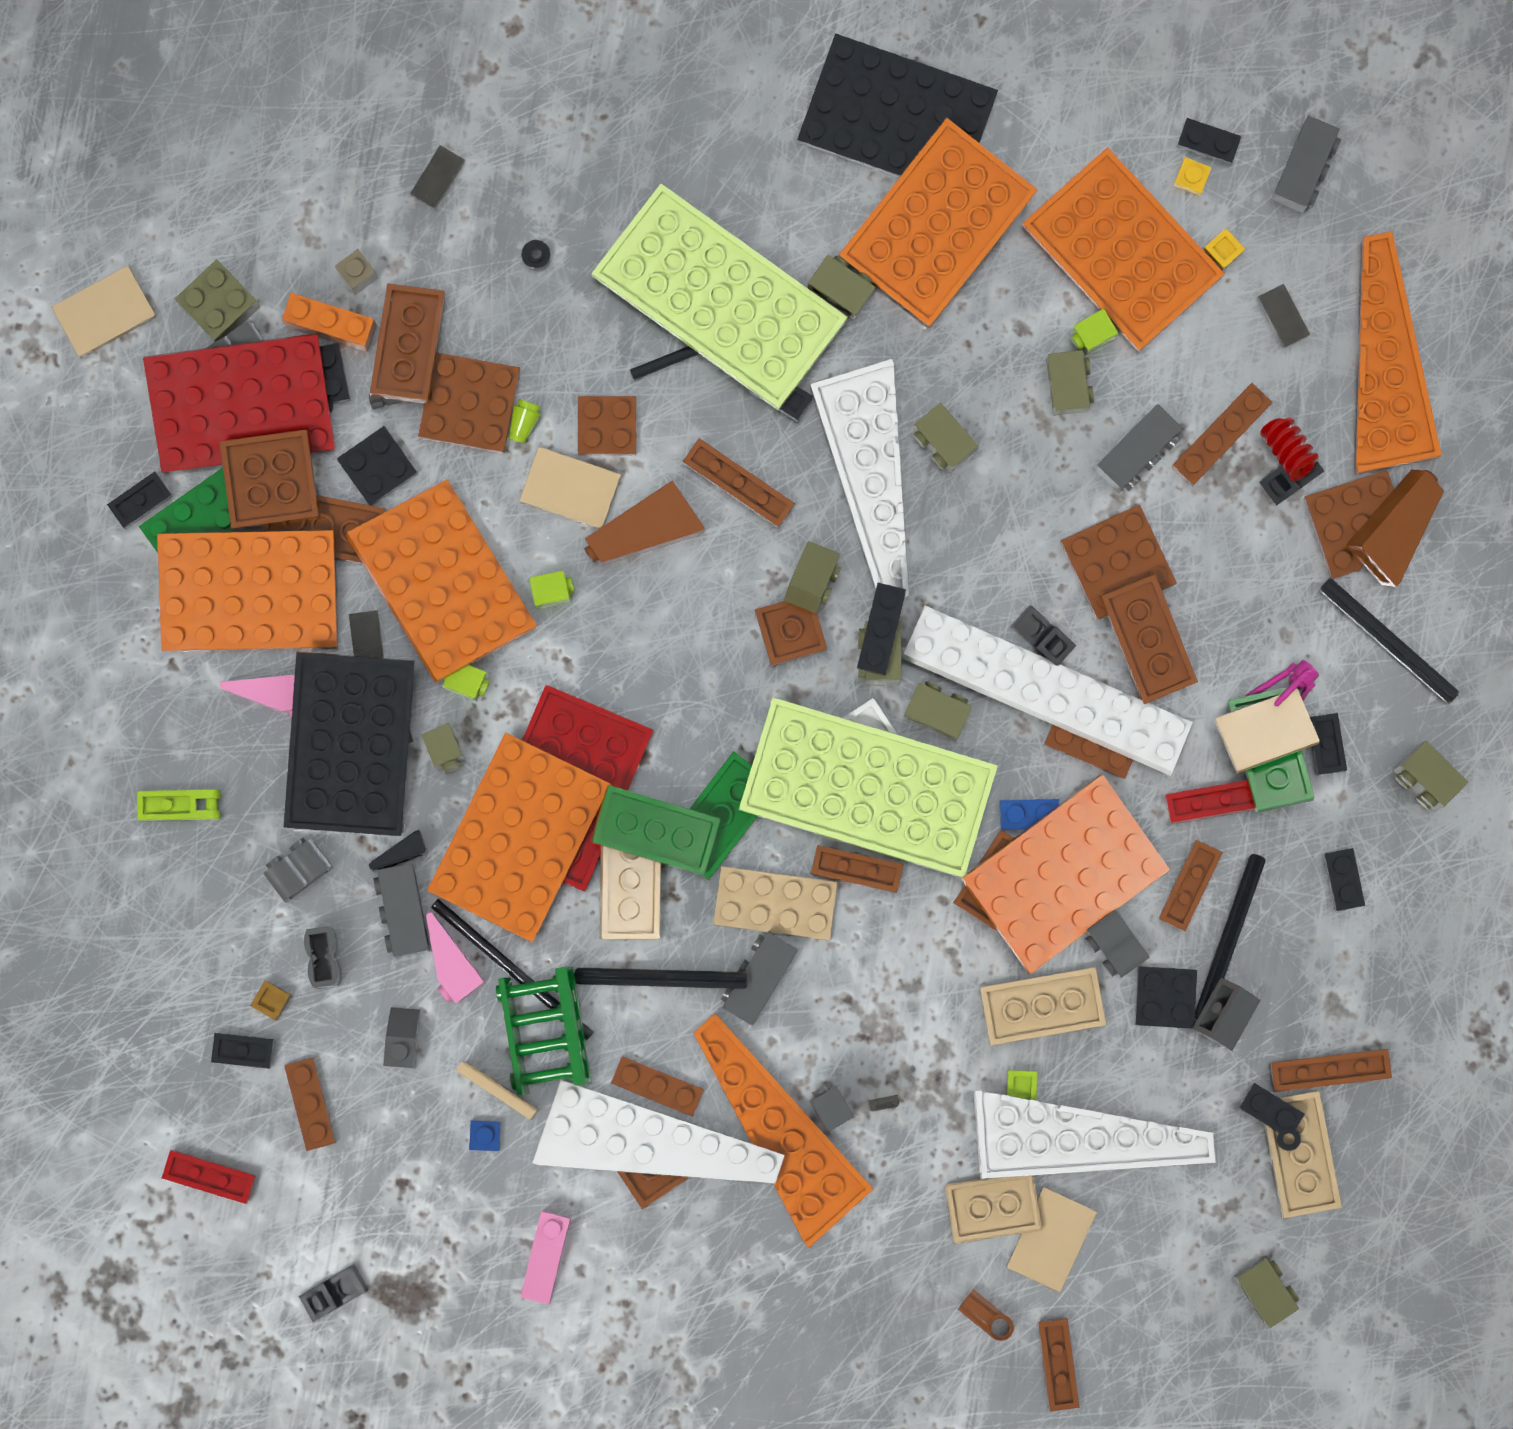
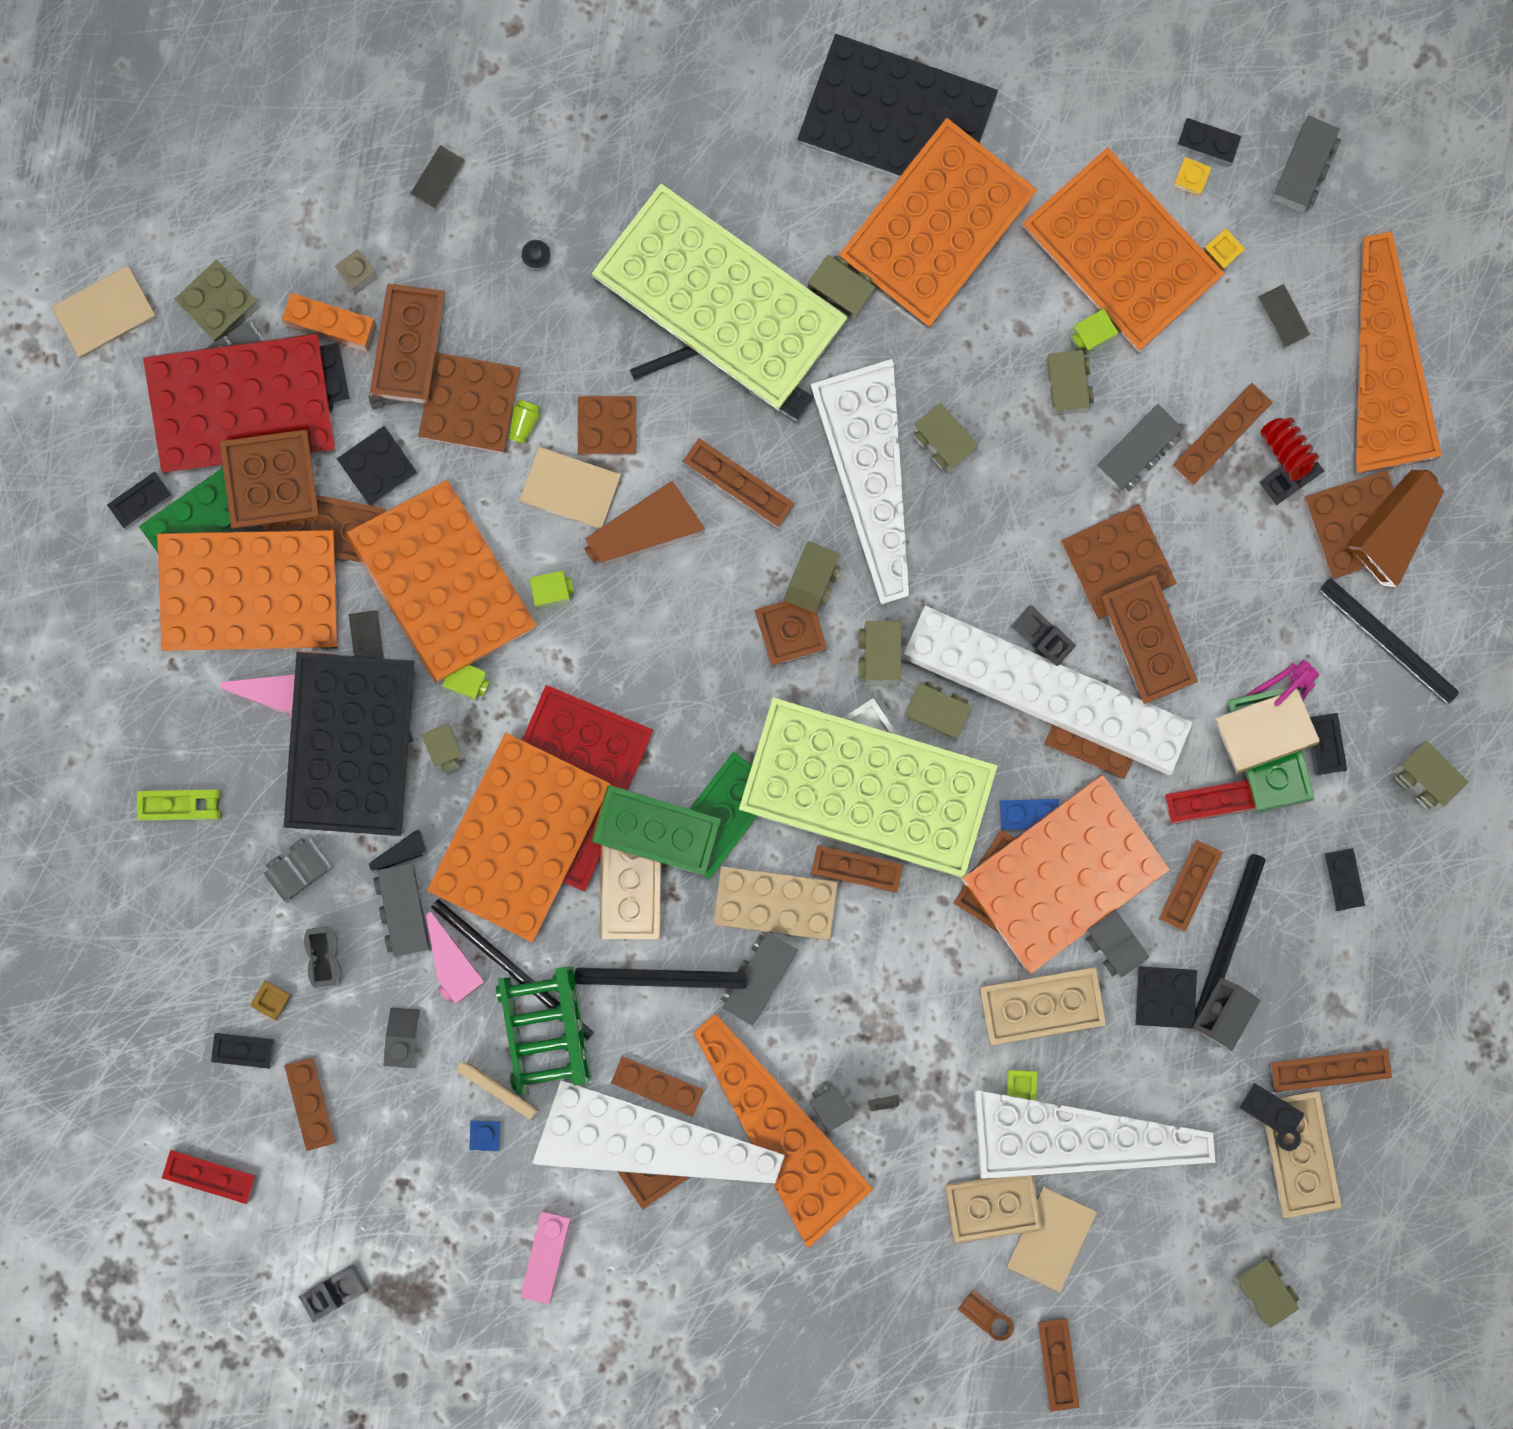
(881, 629): black plate -> none

